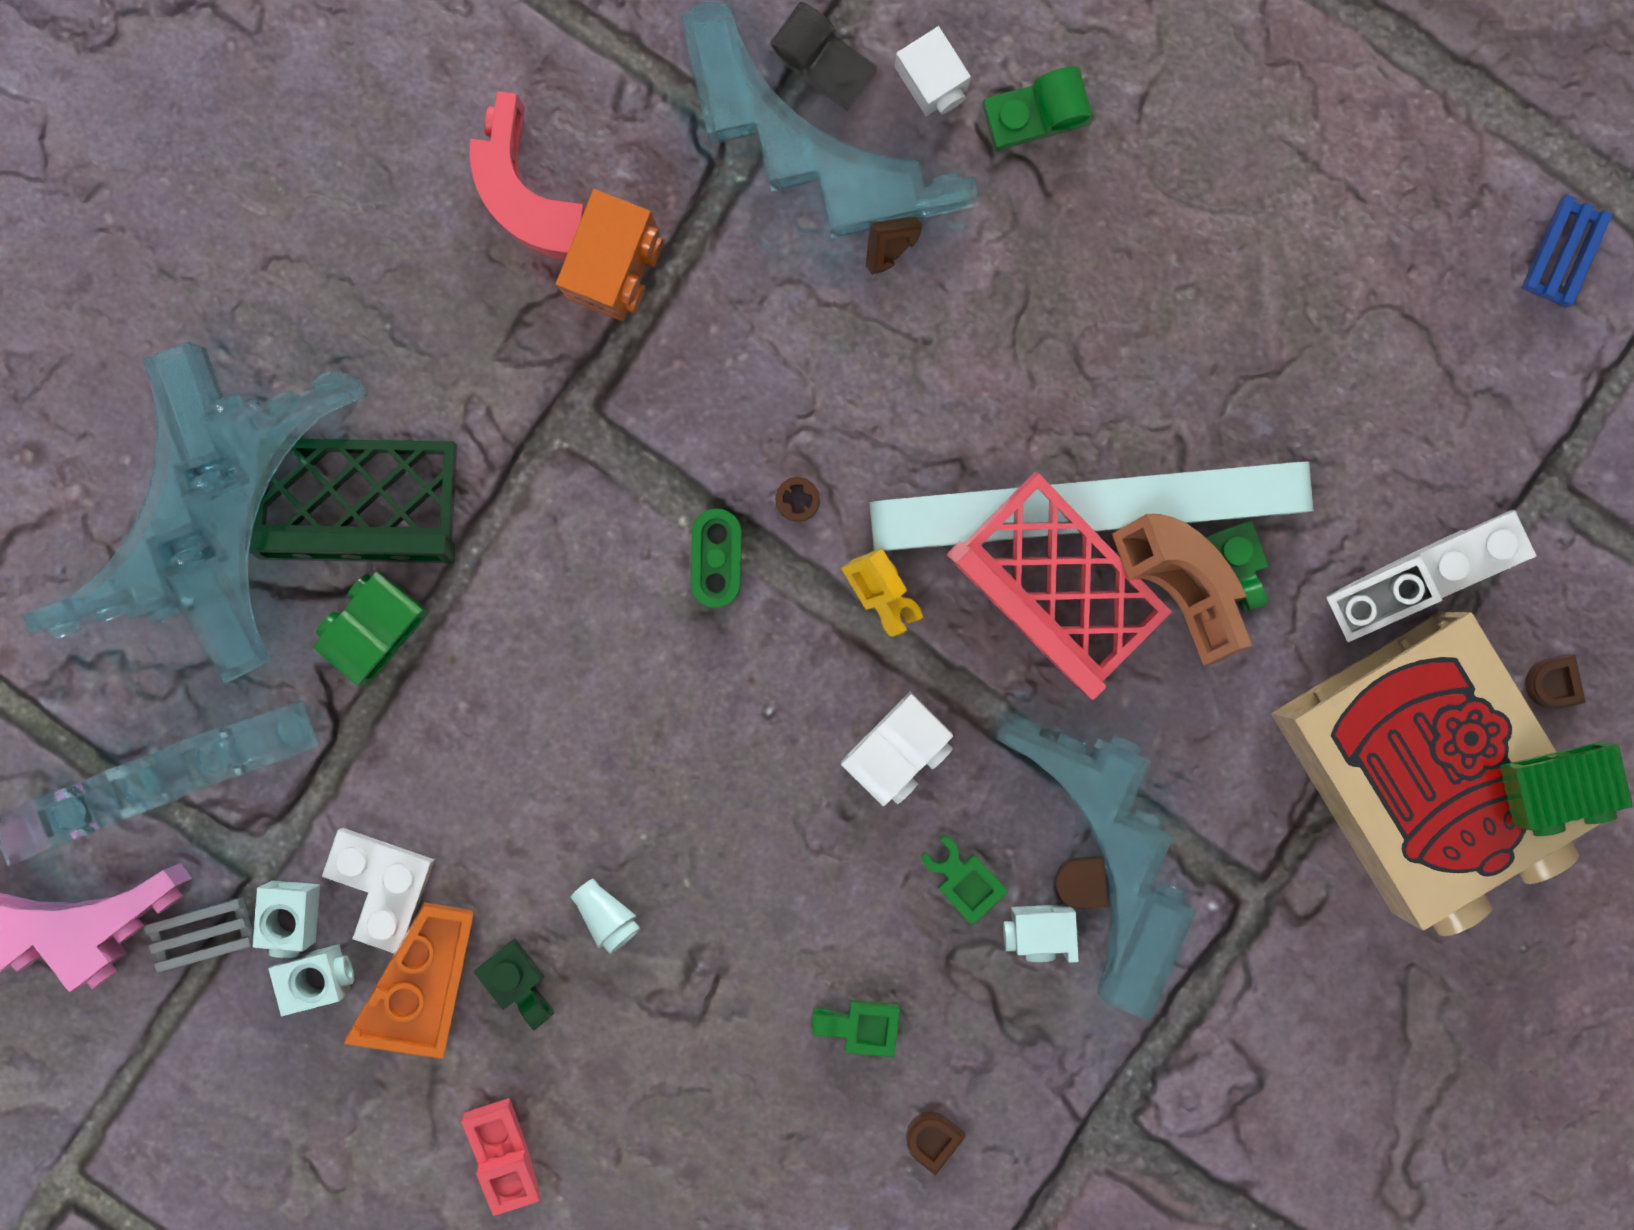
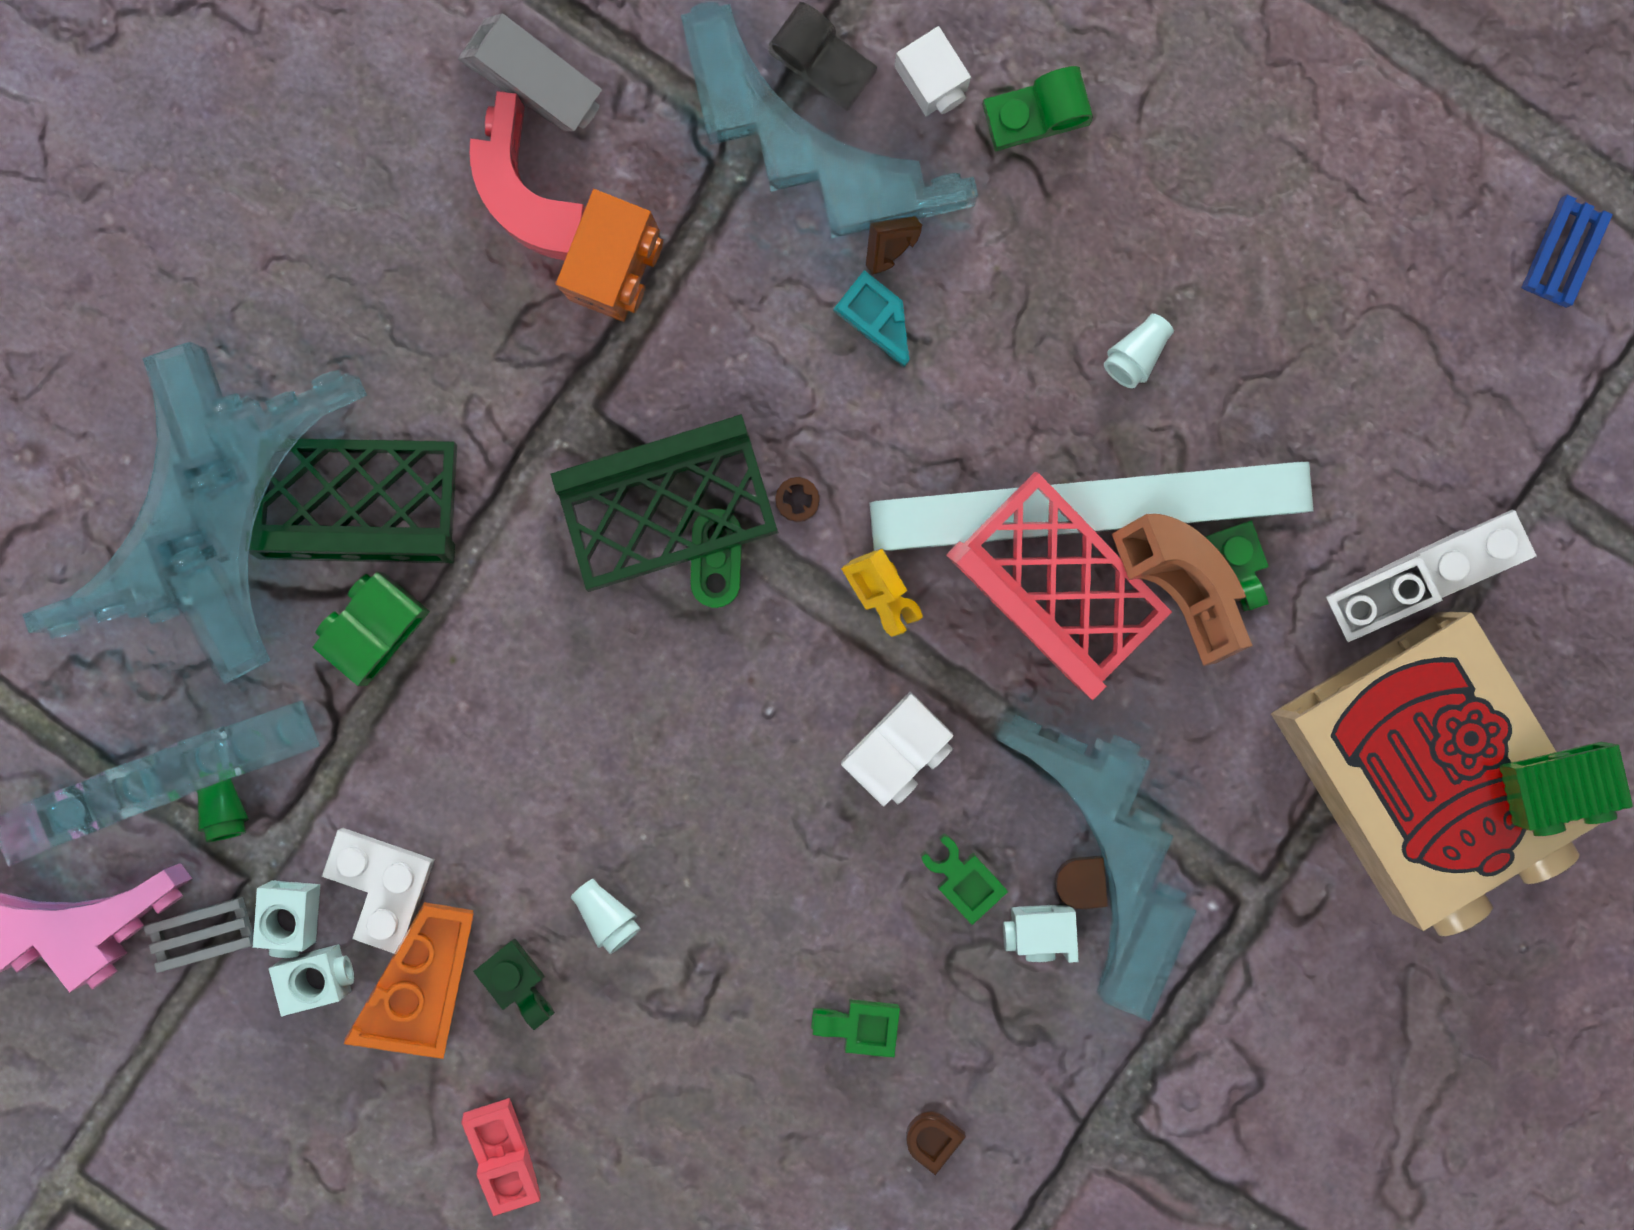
(221, 813): none -> green cone
(528, 68): none -> light grey slope
(650, 463): none -> dark green fence
(876, 315): none -> teal tile
(1137, 353): none -> light aqua cone
(1555, 682): reddish brown tile -> none

